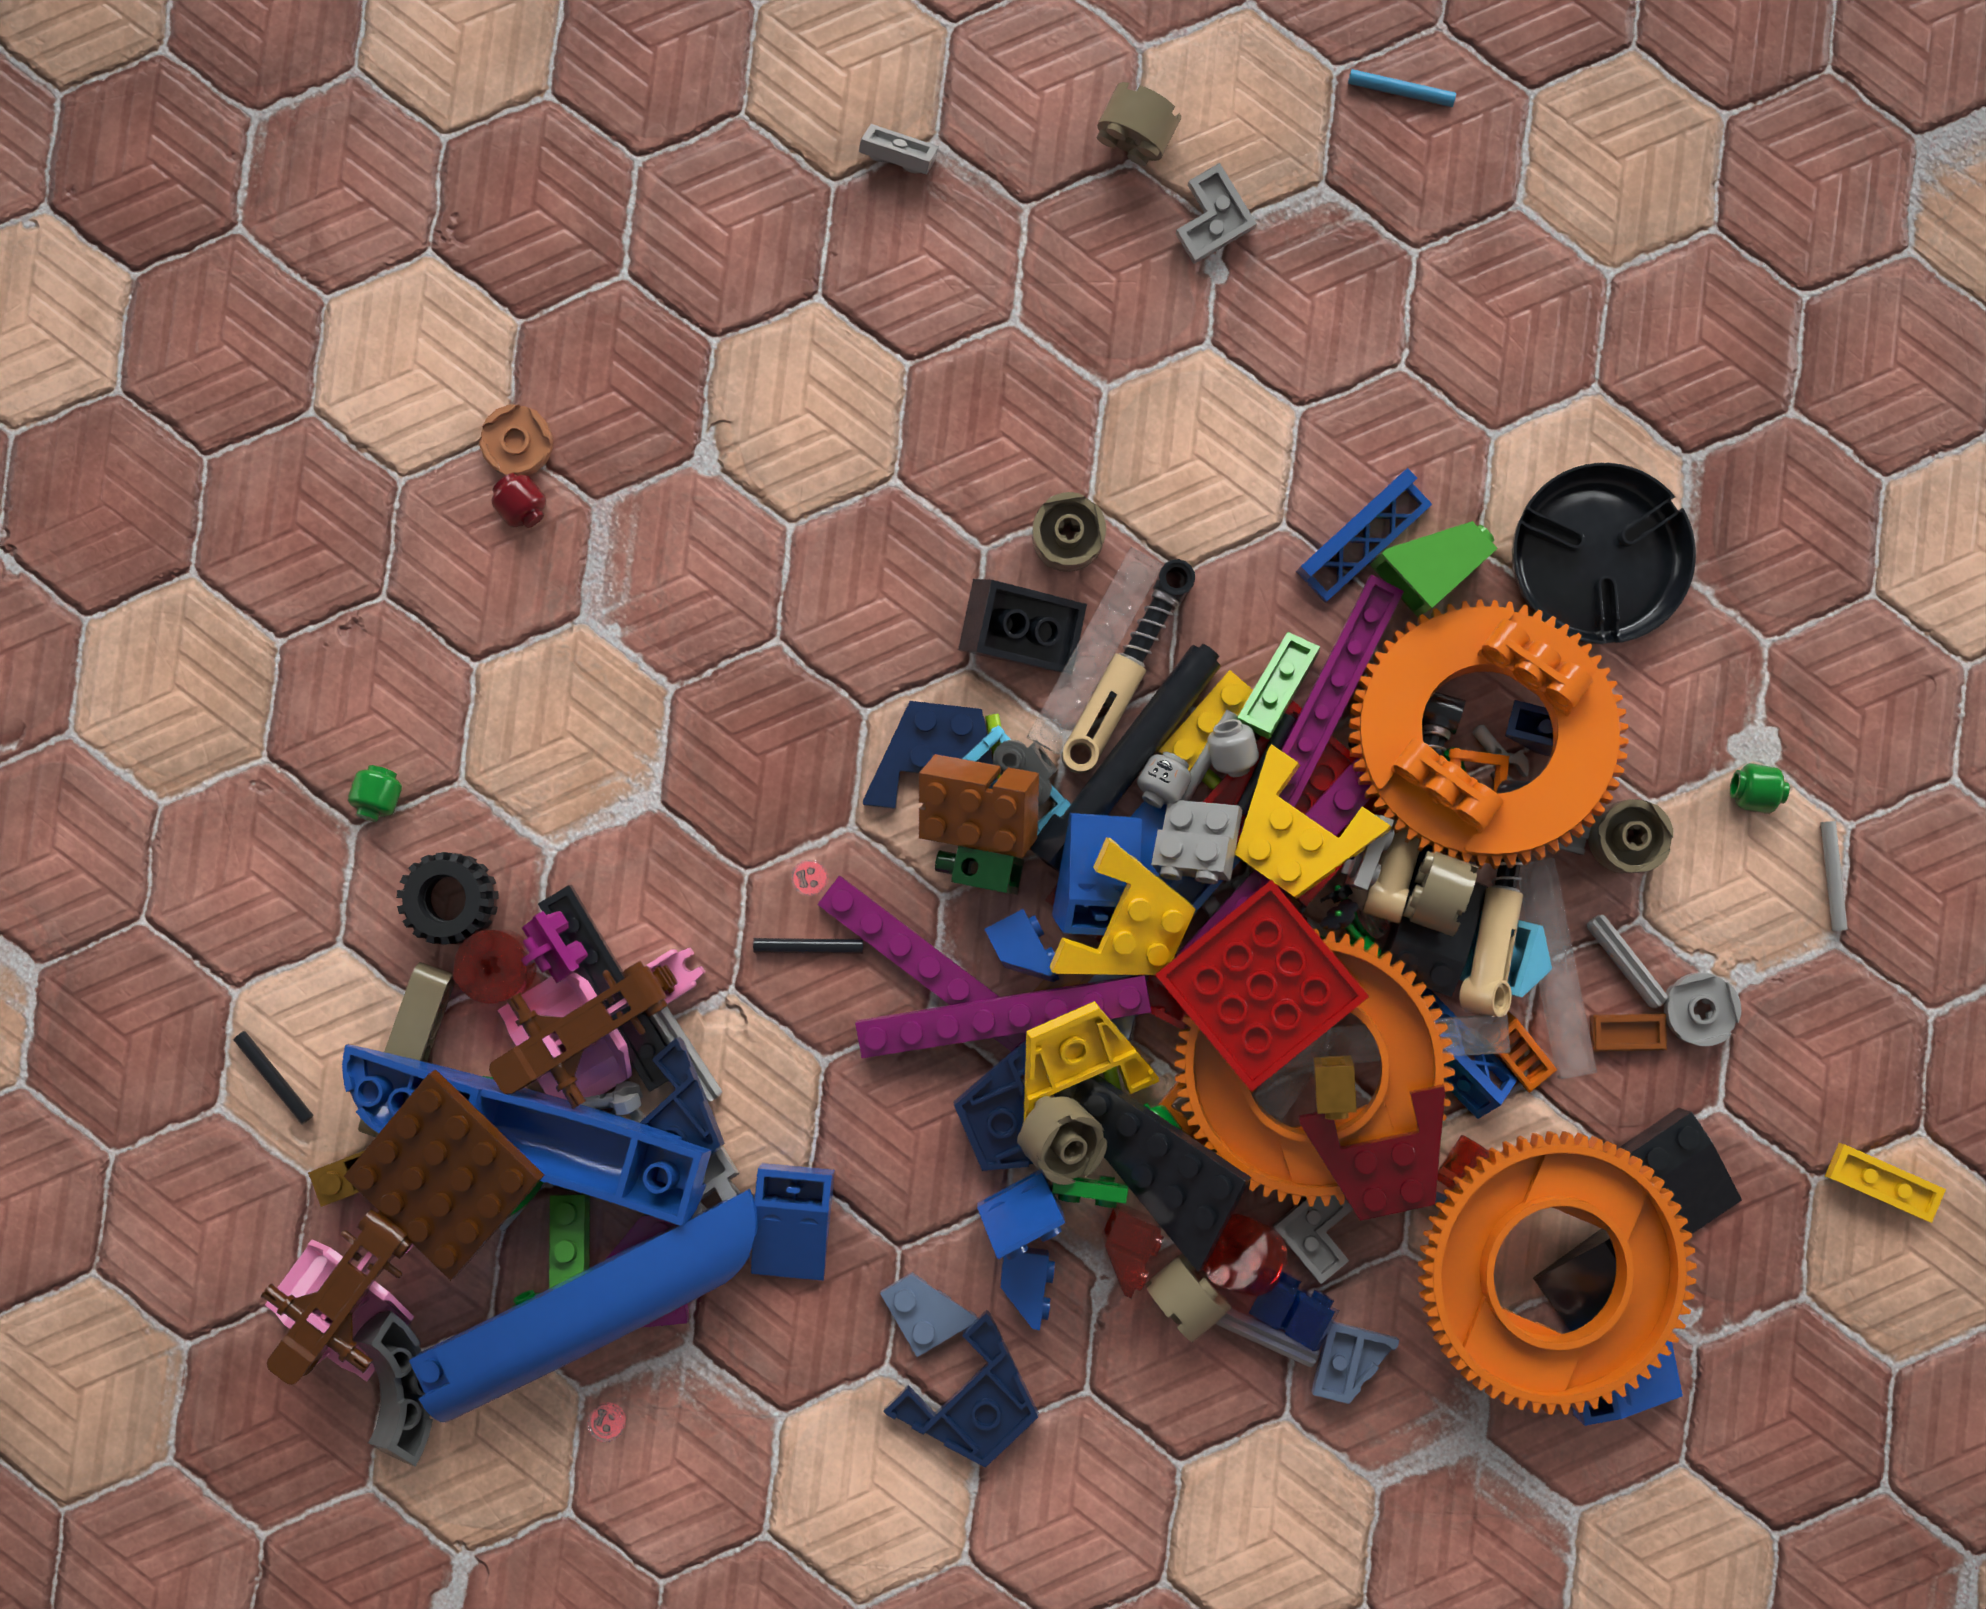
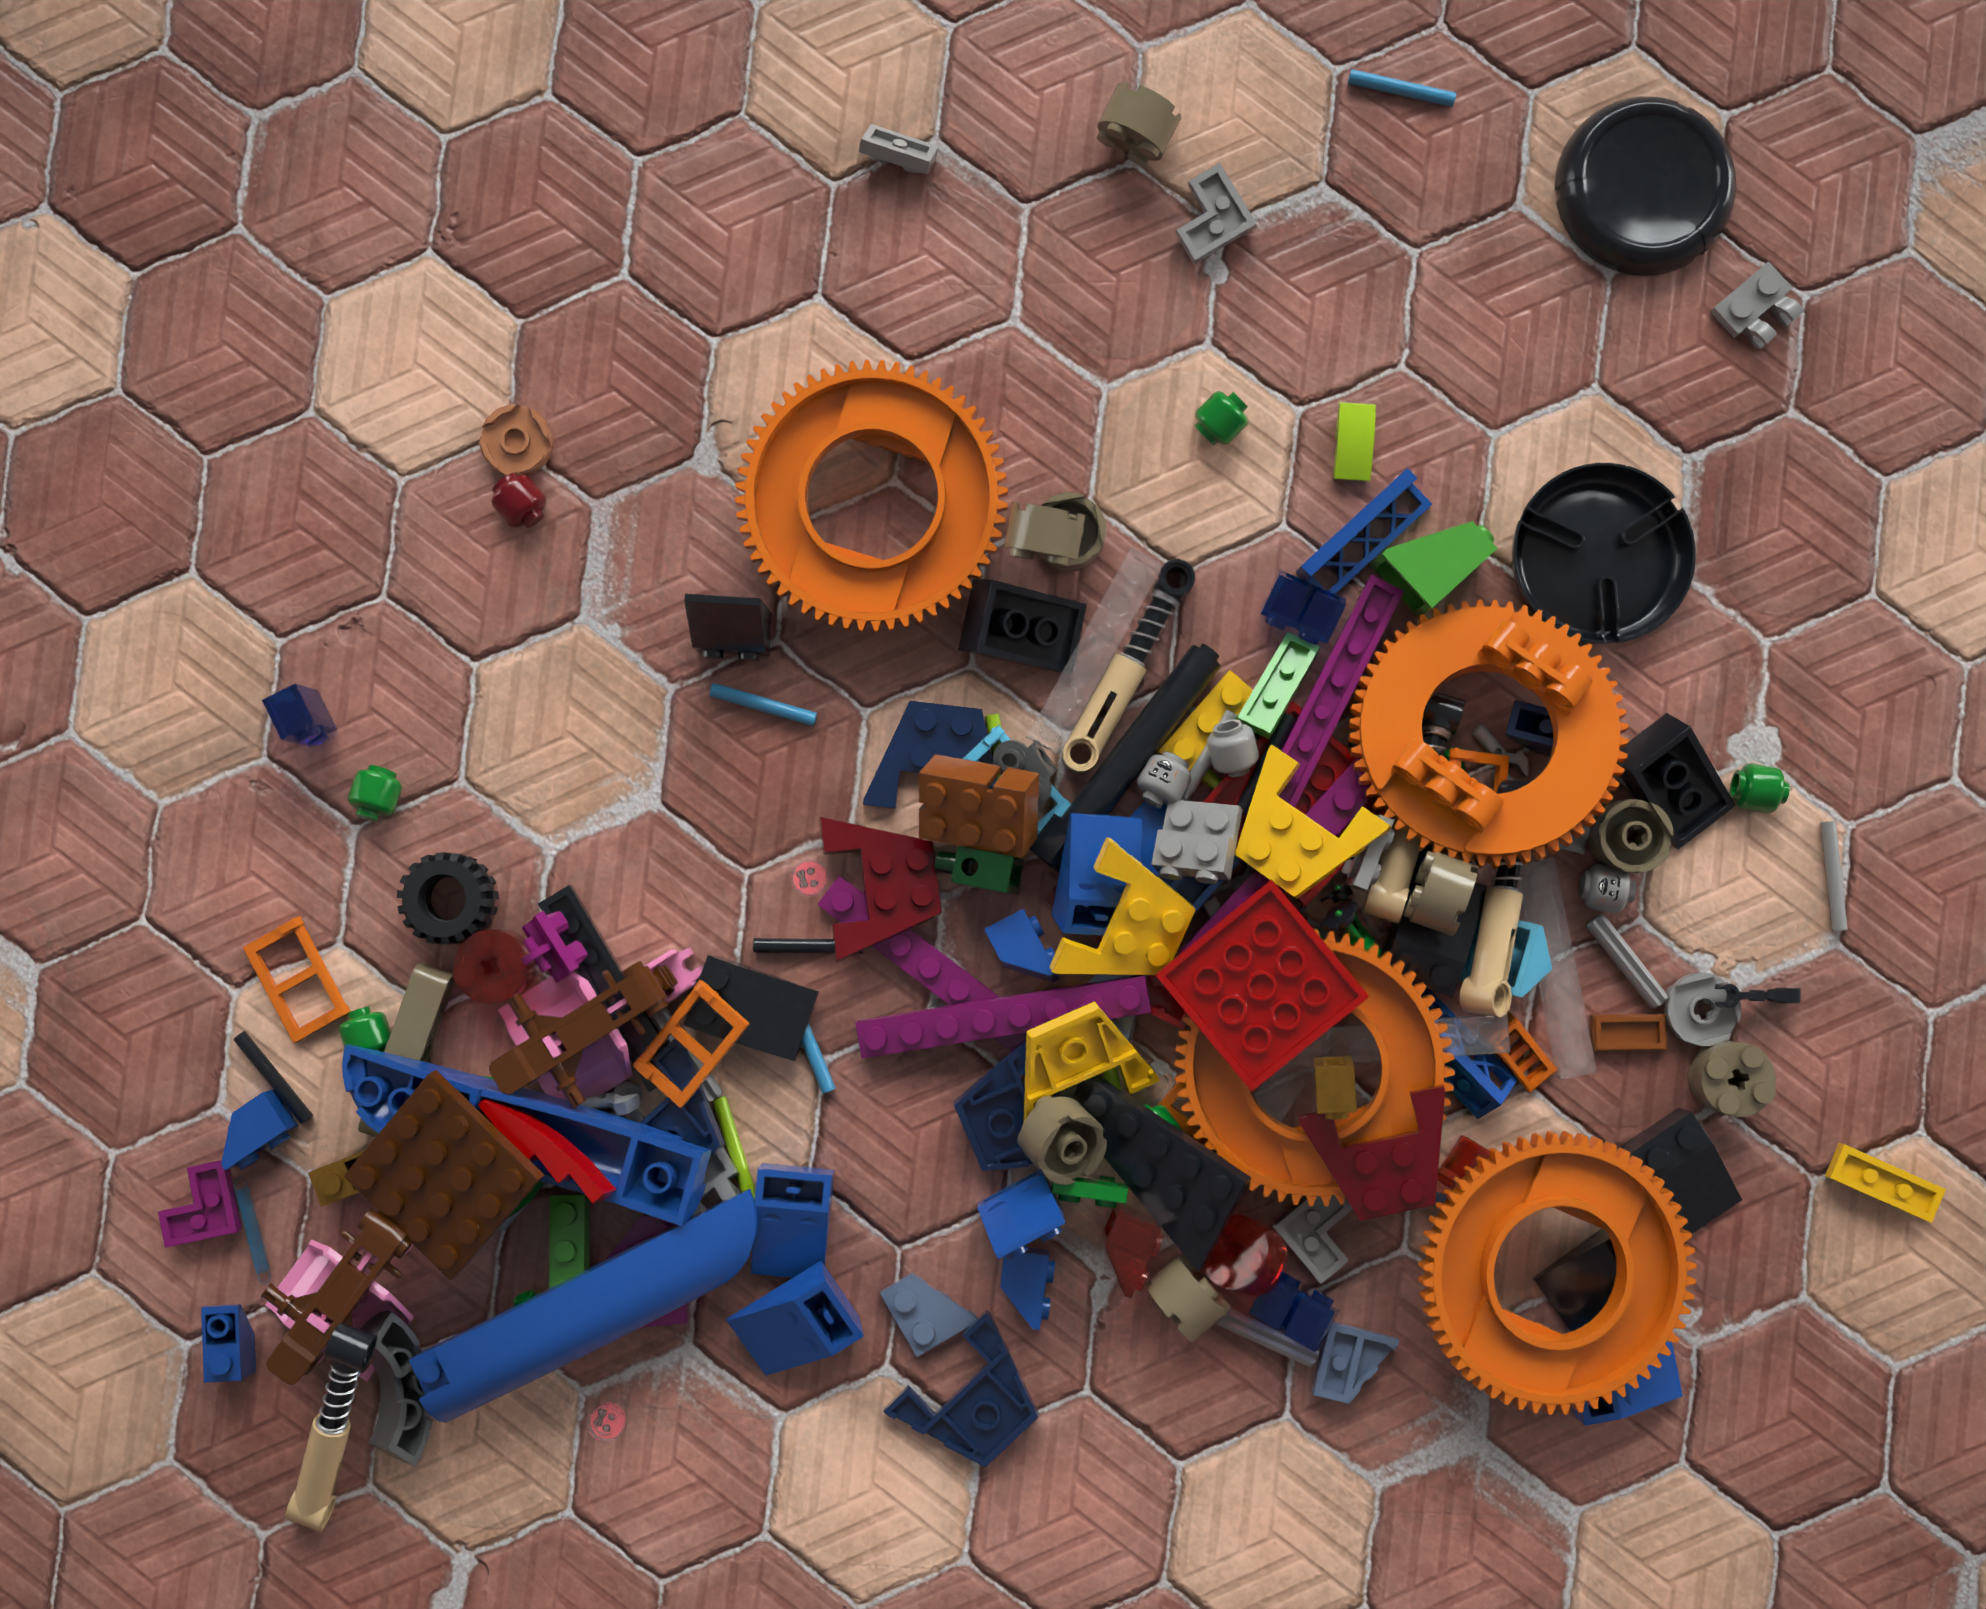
(212, 1210): none -> magenta plate
(227, 1343): none -> blue slope
(250, 1240): none -> dark azure piece
(254, 1127): none -> blue slope
(275, 991): none -> orange window
(300, 715): none -> clear blue piece
(313, 1499): none -> piece
(365, 1029): none -> green head
(542, 1142): none -> red slope
(672, 1028): none -> orange window
(728, 626): none -> black slope
(733, 1144): none -> lime piece
(763, 704): none -> dark azure piece
(772, 1006): none -> black slope
(798, 1322): none -> blue slope
(817, 1061): none -> dark azure piece
(887, 413): none -> orange piece
(897, 883): none -> dark red wing
(1044, 532): none -> dark tan brick
(1221, 417): none -> green head
(1303, 607): none -> clear blue piece
(1354, 441): none -> lime slope
(1606, 888): none -> light grey head
(1645, 185): none -> black piece
(1675, 773): none -> black slope
(1749, 1089): none -> dark tan brick
(1751, 299): none -> light grey plate
(1778, 994): none -> black piece

